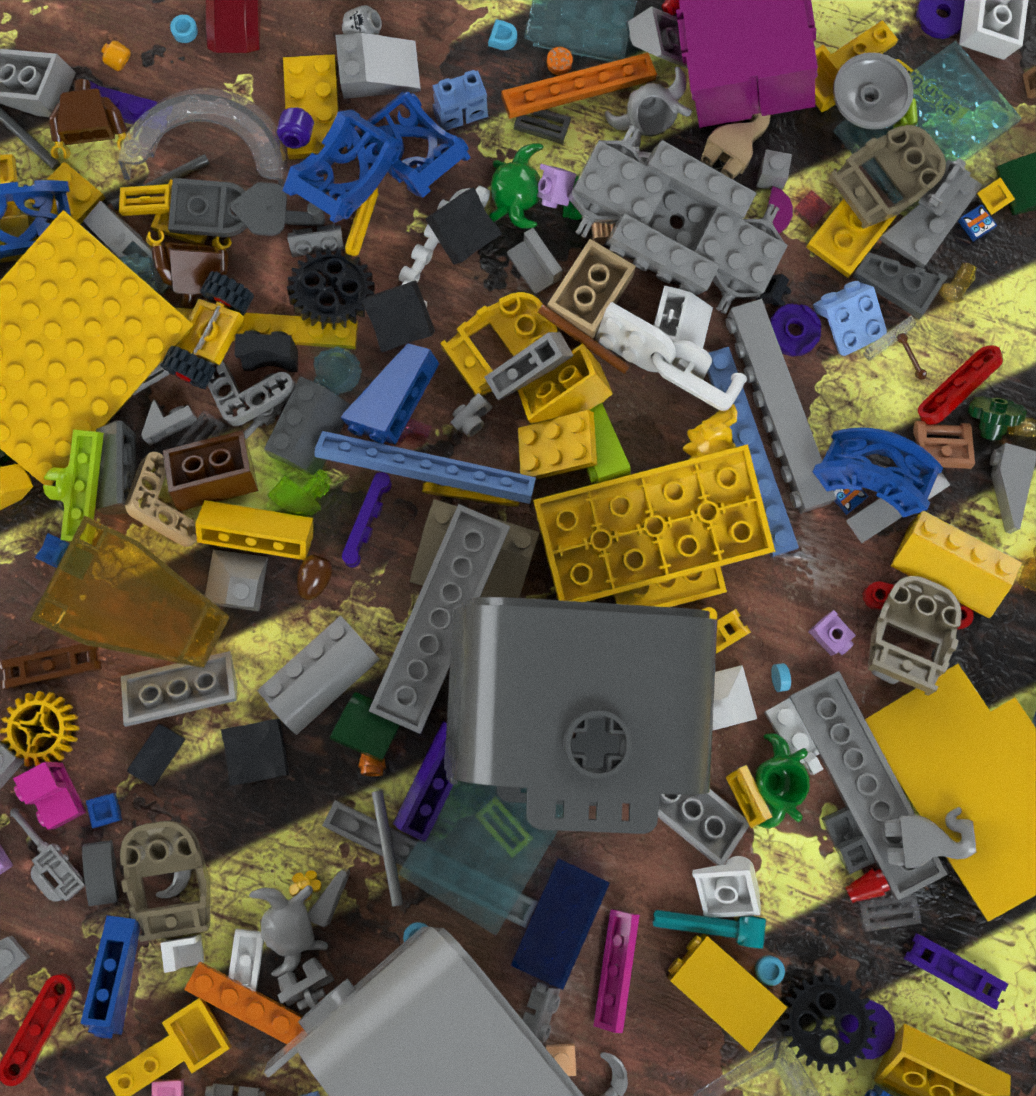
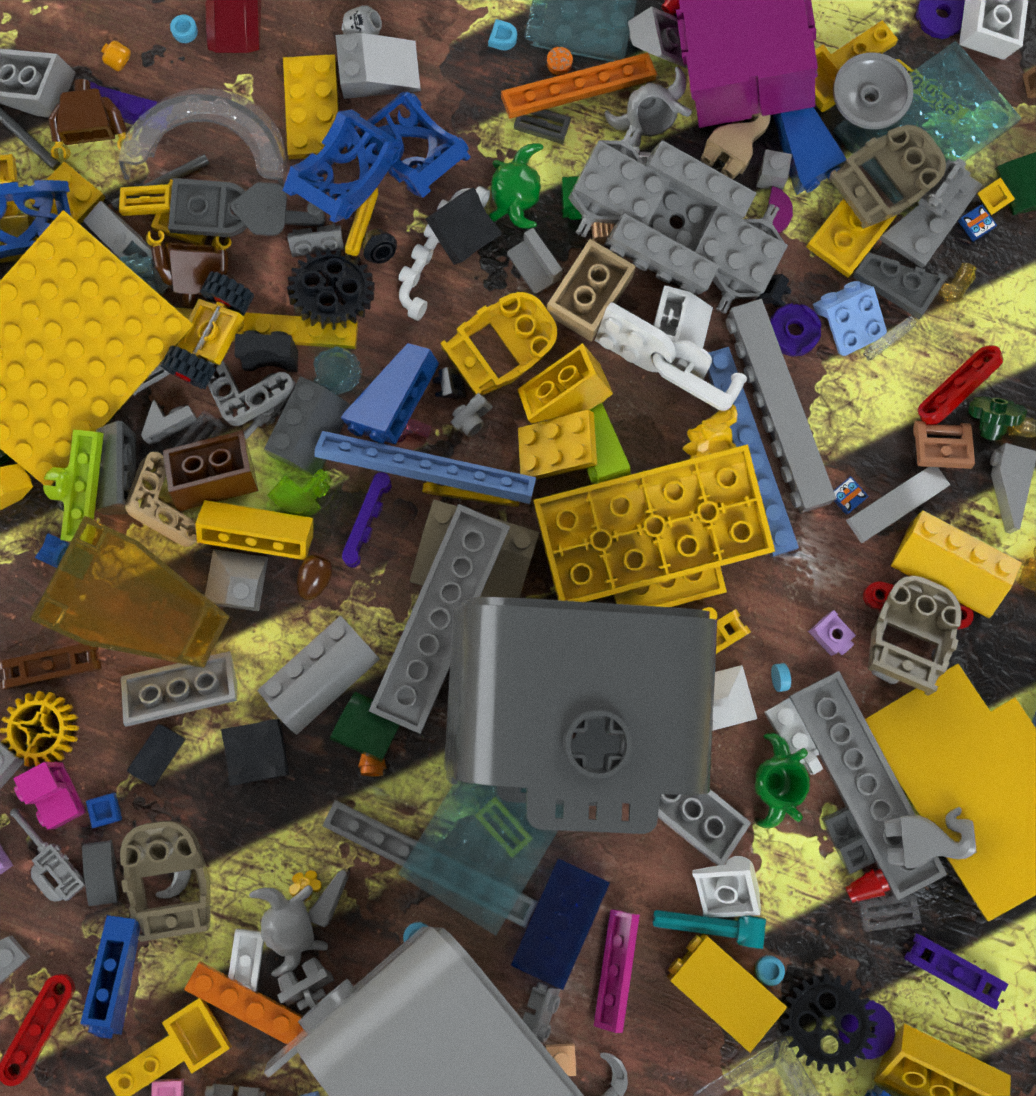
(182, 952): white panel -> none
(295, 127): dark purple head -> none
(379, 246): none -> black cone
(387, 848): light grey bar -> none
(399, 316): black brick -> none
(427, 792): dark purple brick -> none
(451, 384): none -> black tile
(459, 99): medium blue hips -> none
(529, 364): light grey slope -> none
(555, 186): lavender brick -> none
(583, 338): dark orange bar -> none
(748, 796): yellow tile -> none
(811, 146): none -> blue slope
(811, 209): clear pink tile -> none
(902, 487): blue fence -> none
(910, 117): lime arm -> none
(920, 373): reddish brown hinge -> none

